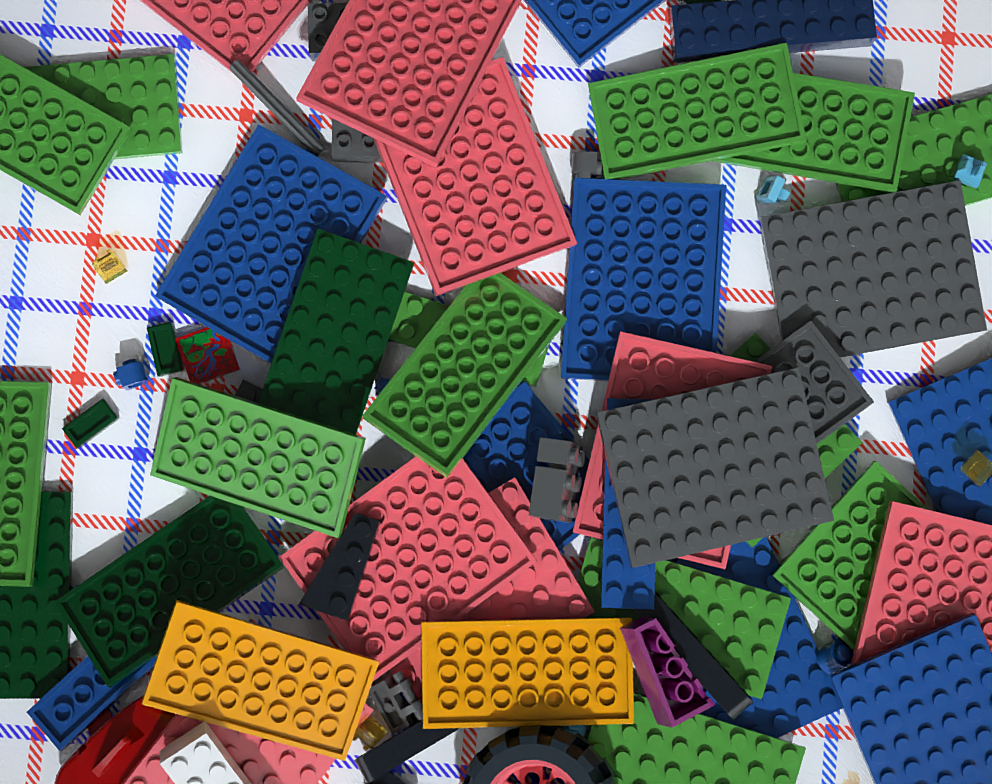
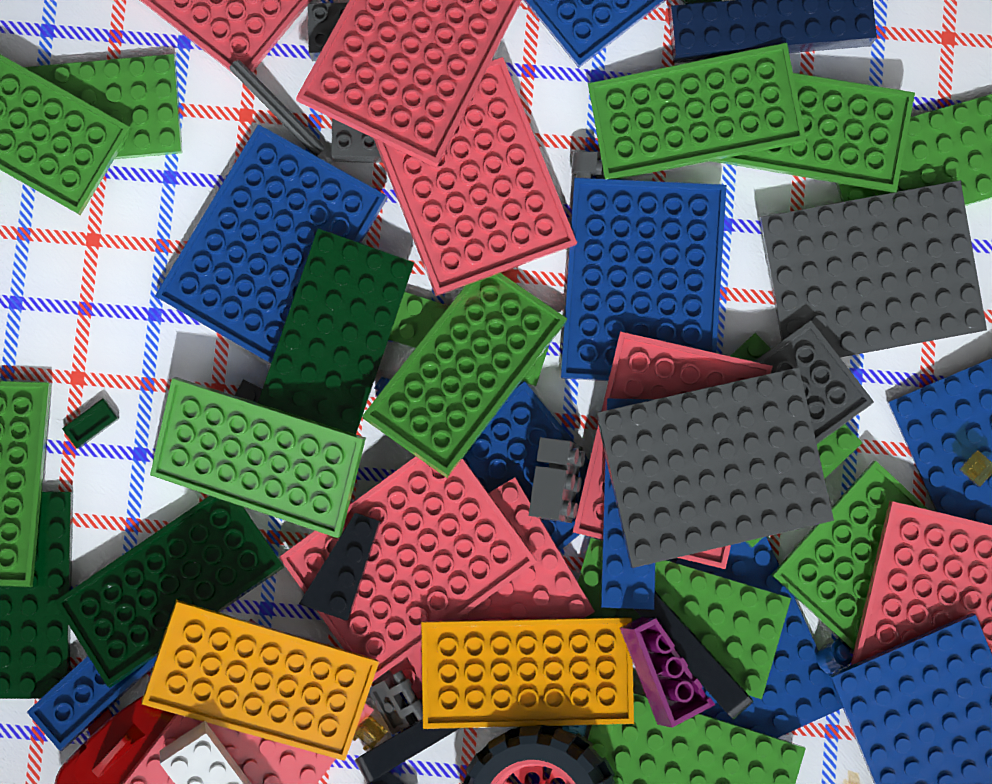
(109, 266): clear yellow tile -> none
(130, 374): blue plate -> none
(164, 349): dark green tile -> none
(207, 355): tile -> none
(772, 190): medium azure tile -> none
(969, 171): medium azure tile -> none

